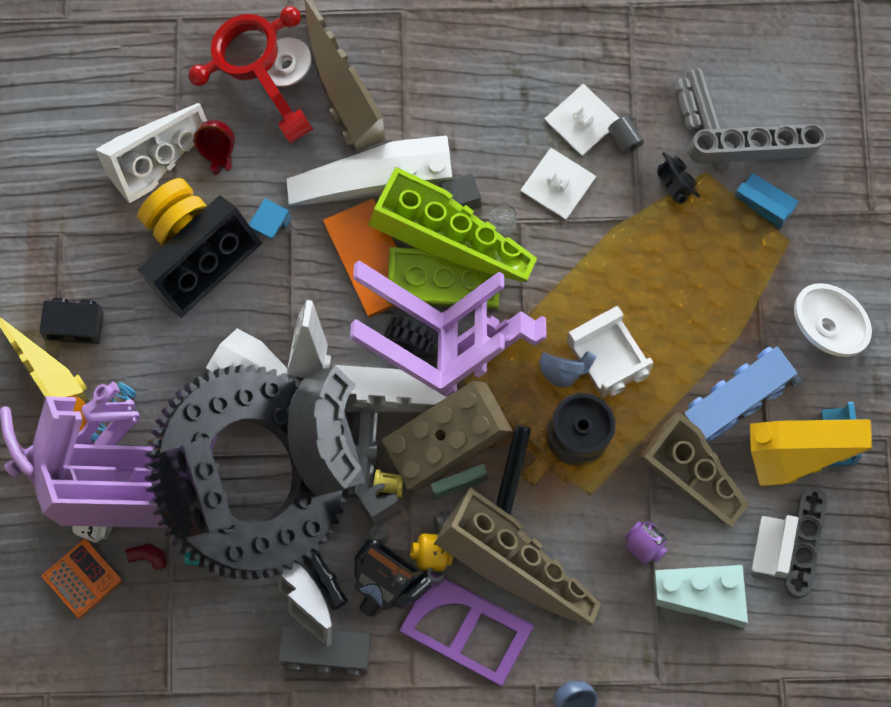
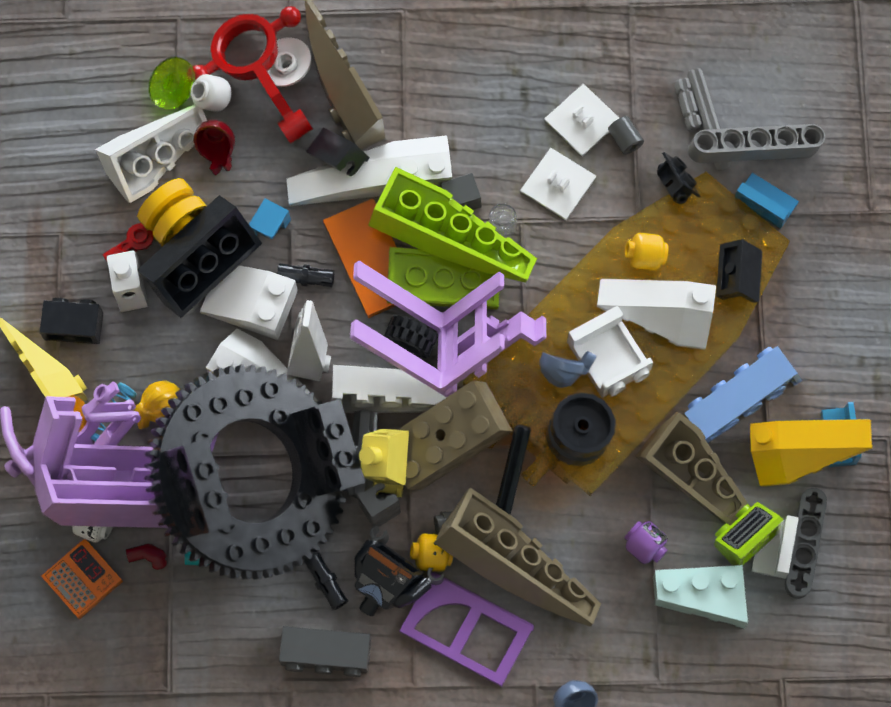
(126, 279): none -> white torso
(137, 239): none -> red plate
(154, 400): none -> yellow piece
(171, 83): none -> clear neon green dish
(211, 93): none -> white head
(252, 300): none -> white slope
(306, 602): light grey slope -> none
(307, 275): none -> black pin
(316, 433): dark grey panel -> none
(337, 151): none -> black hinge
(385, 456): none -> light yellow torso
(459, 481): sand green tile -> none
(646, 251): none -> yellow head
(668, 308): none -> white wedge
(739, 271): none -> black panel
(748, 533): none -> lime slope
(832, 320): white dish -> none

